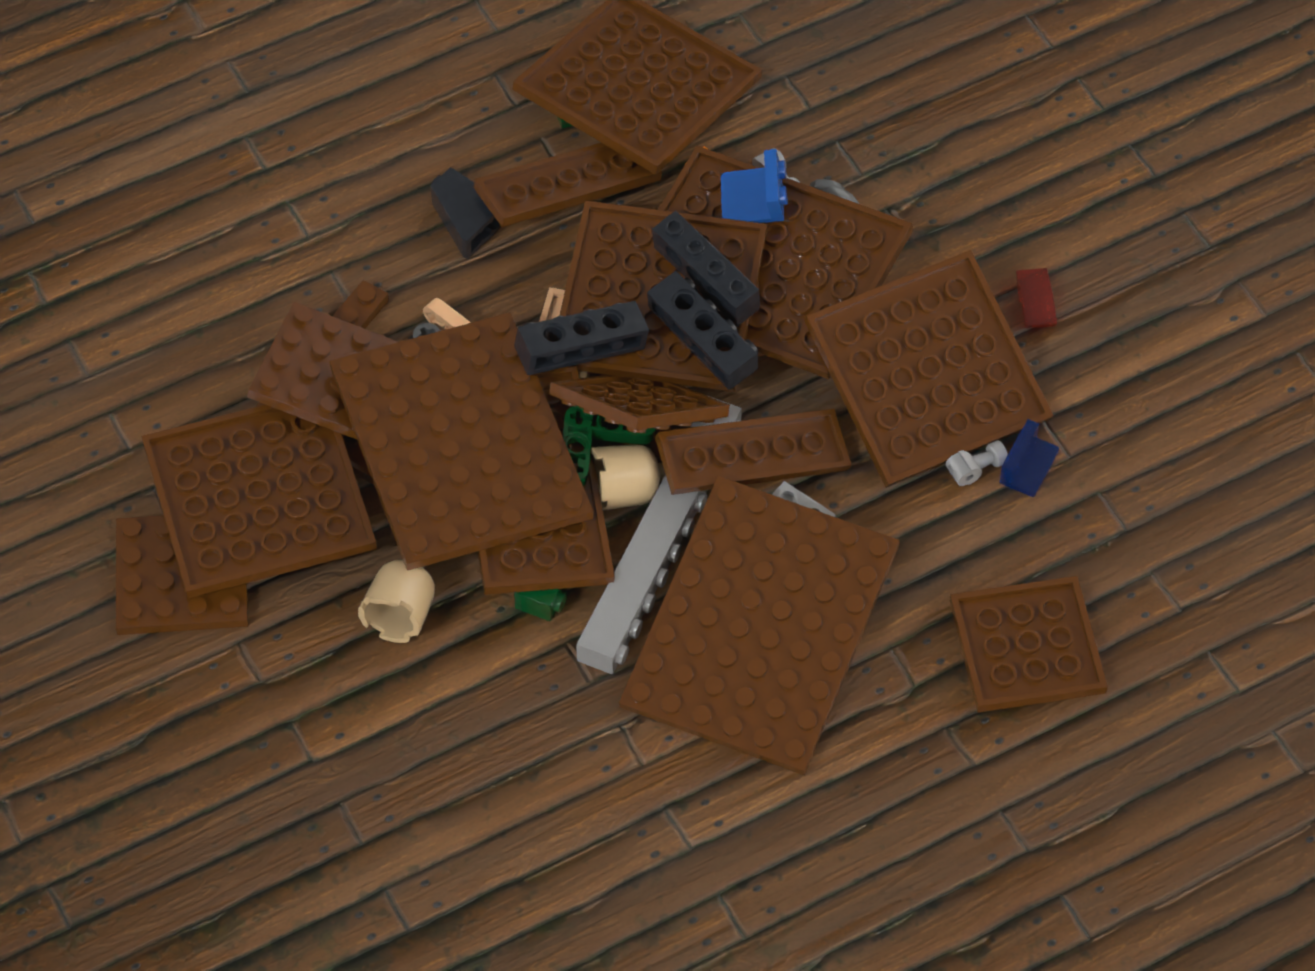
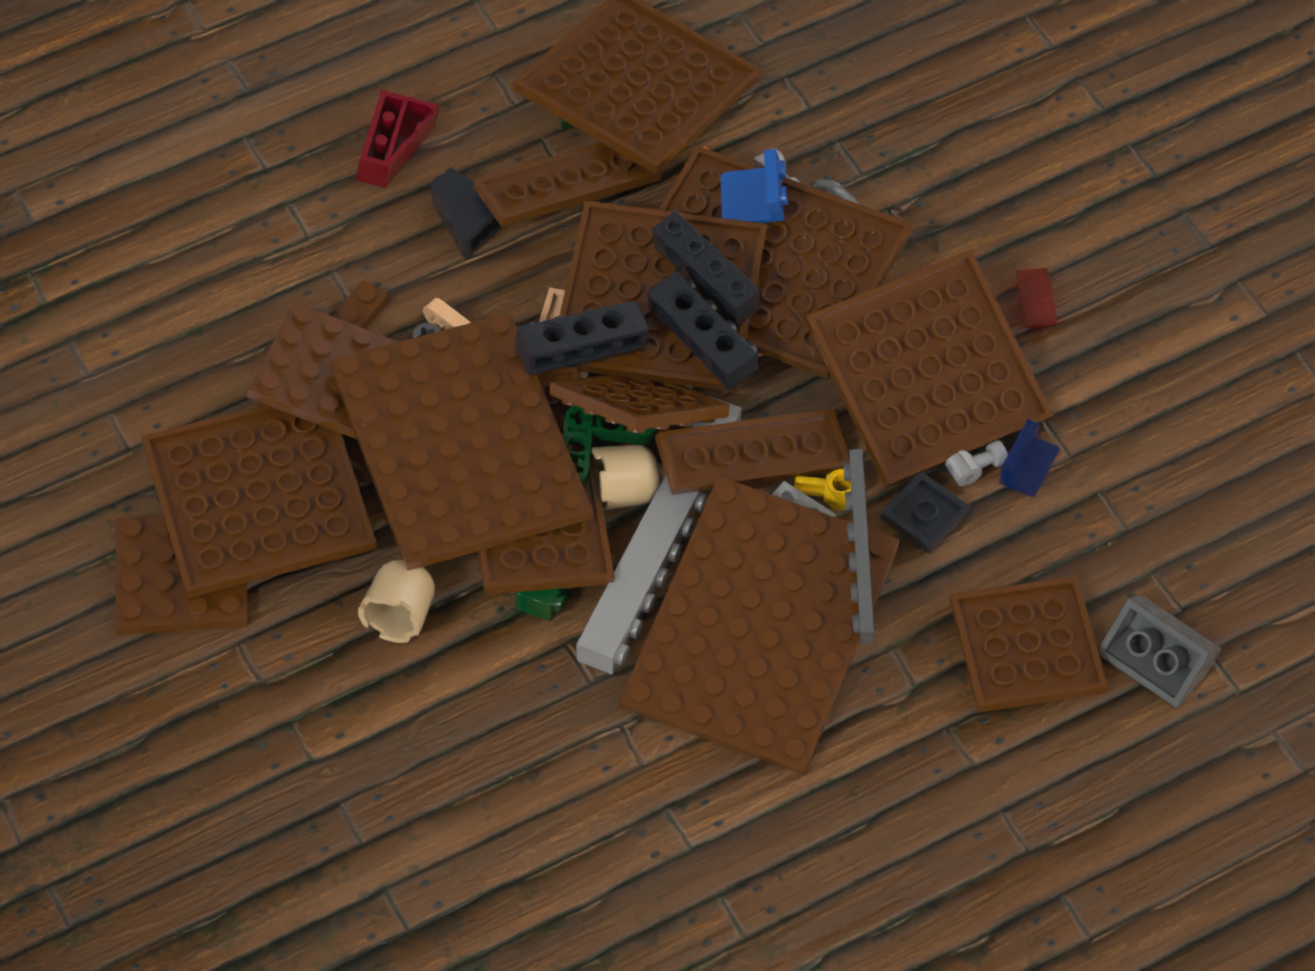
(394, 135): none -> dark red wedge
(826, 488): none -> yellow axle
(859, 559): none -> dark grey plate
(925, 512): none -> black plate
(1158, 650): none -> dark grey slope

